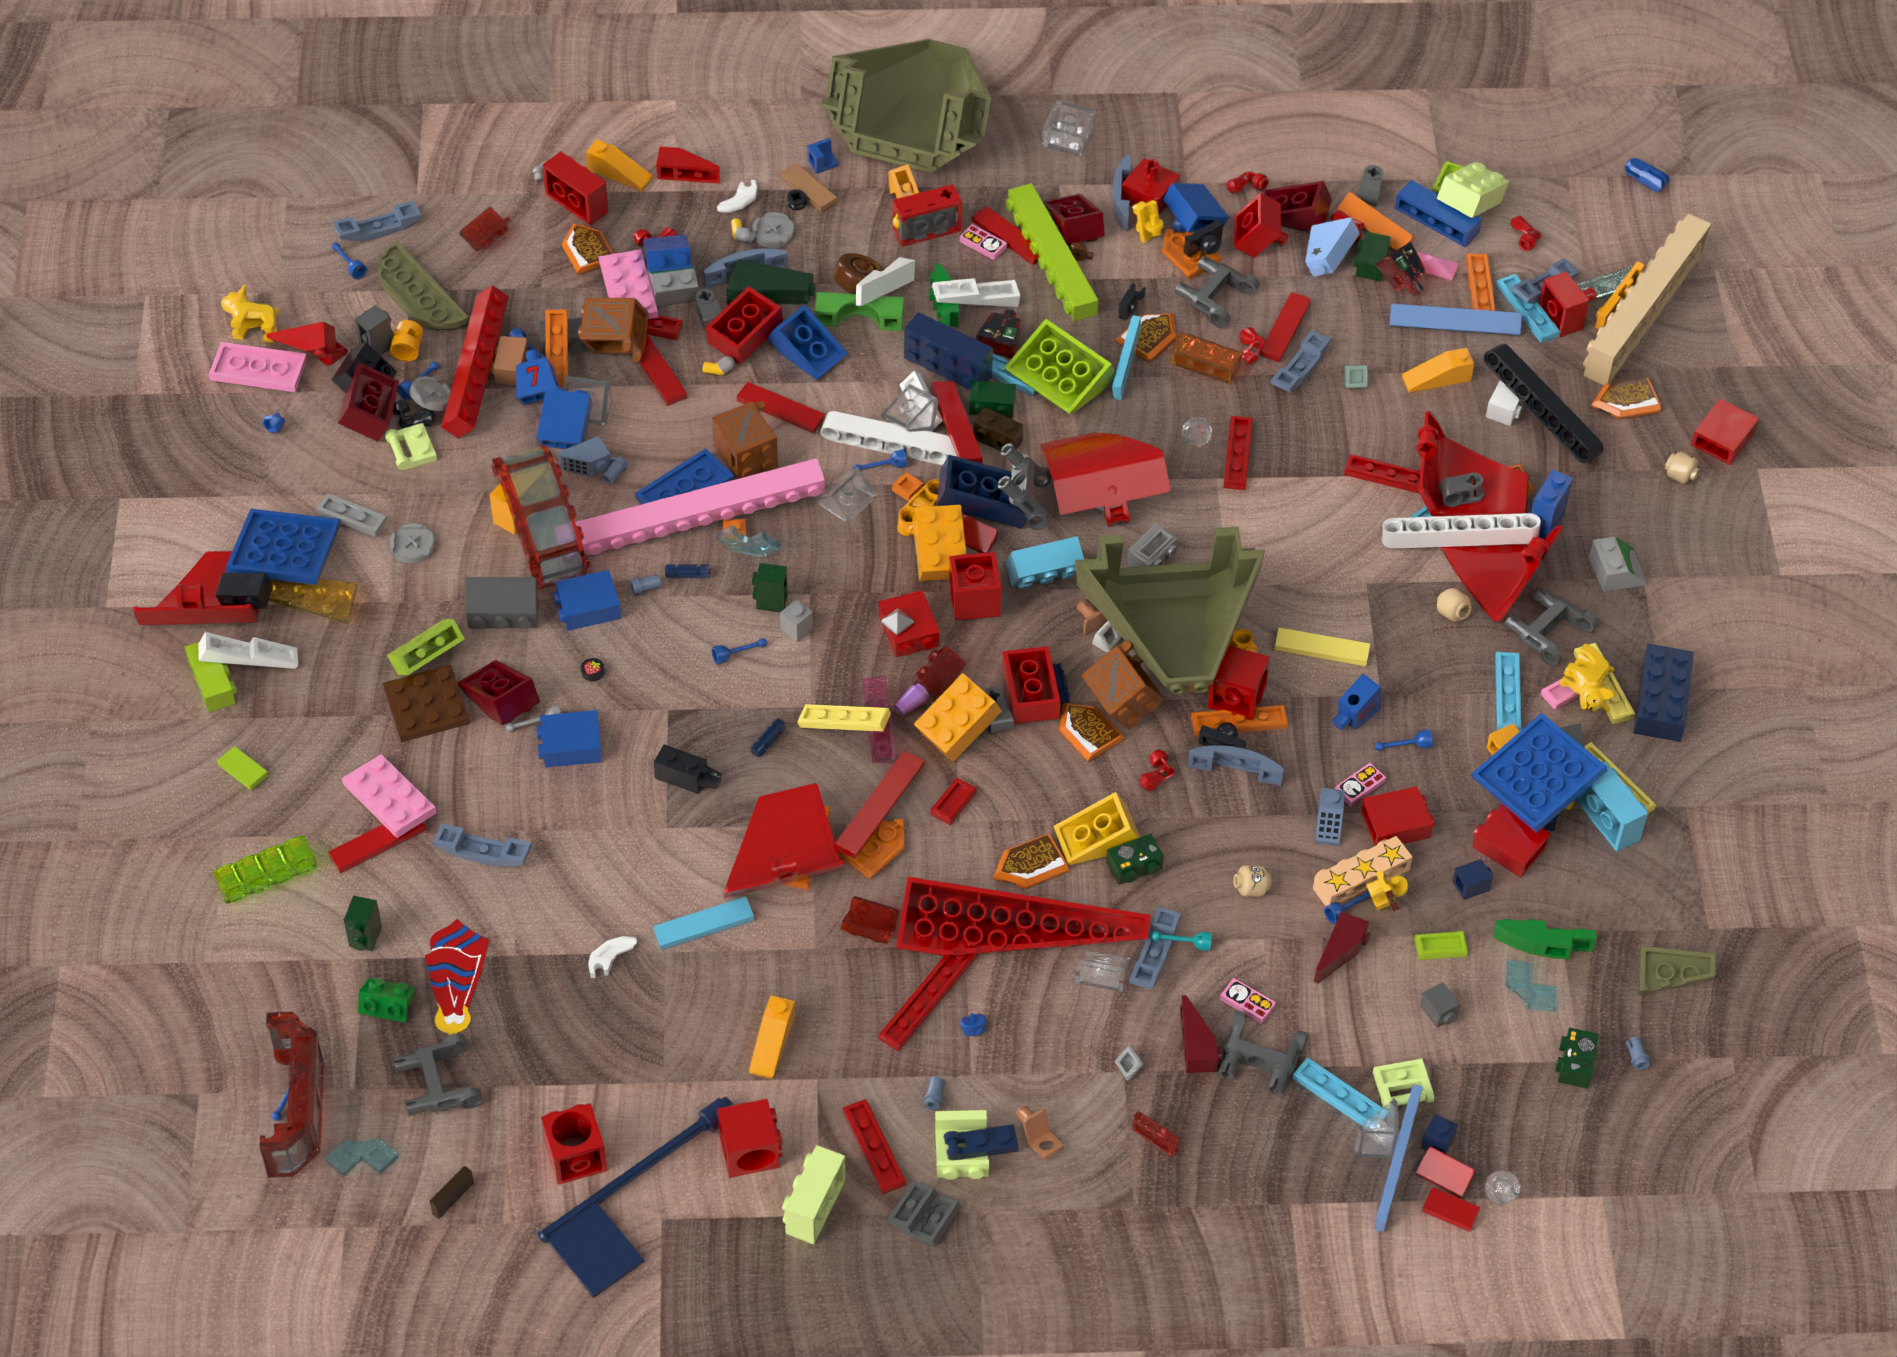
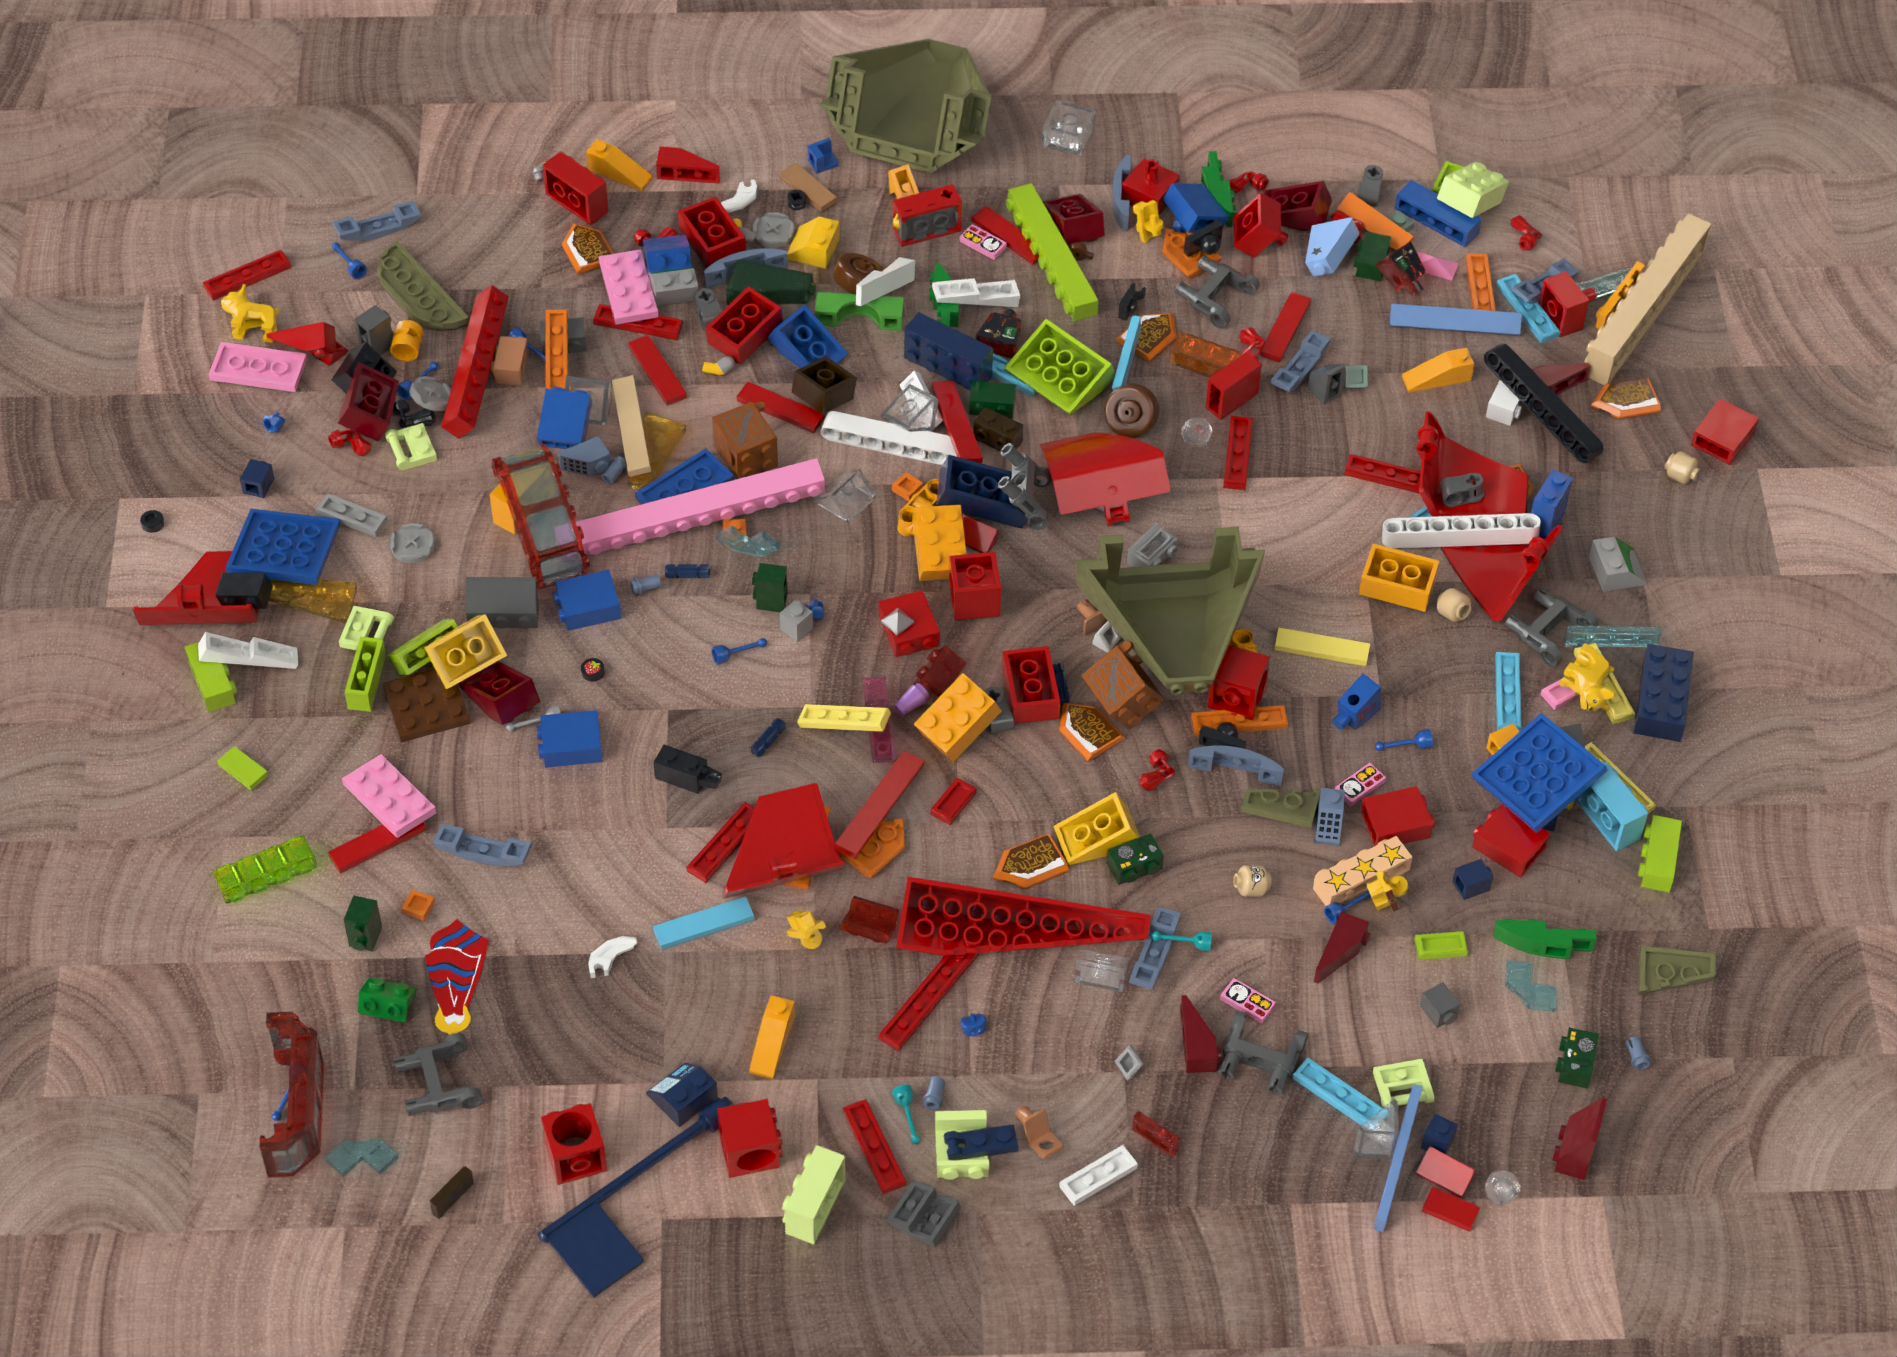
(152, 521): none -> black tile
(247, 274): none -> red tile
(257, 478): none -> dark blue brick
(360, 445): none -> red piece
(360, 624): none -> yellowish green plate
(365, 674): none -> lime brick
(418, 905): none -> orange plate
(465, 650): none -> yellow slope
(484, 228): clear red bracket -> none
(534, 378): blue torso -> none
(614, 326): dark orange container -> none
(631, 426): none -> tan tile
(661, 438): none -> clear yellow wing
(684, 1092): none -> dark blue slope
(711, 231): none -> red brick
(721, 845): none -> red tile
(805, 928): none -> yellow hips
(815, 242): none -> yellow slope
(817, 608): none -> blue piece
(824, 385): none -> dark brown brick
(897, 459): blue hinge -> none
(903, 1096): none -> teal hinge
(1043, 563): medium azure brick -> none
(1098, 1175): none -> white plate
(1131, 410): none -> reddish brown wheel
(1217, 186): none -> green slope
(1233, 385): none -> red brick
(1287, 807): none -> olive wing
(1327, 382): none -> dark grey slope
(1398, 577): none -> light orange brick
(1402, 221): none -> sand green plate
(1564, 376): none -> dark red slope
(1579, 1140): none -> dark red slope
(1612, 636): none -> clear light blue tile
(1647, 174): blue arm -> none
(1660, 853): none -> lime brick

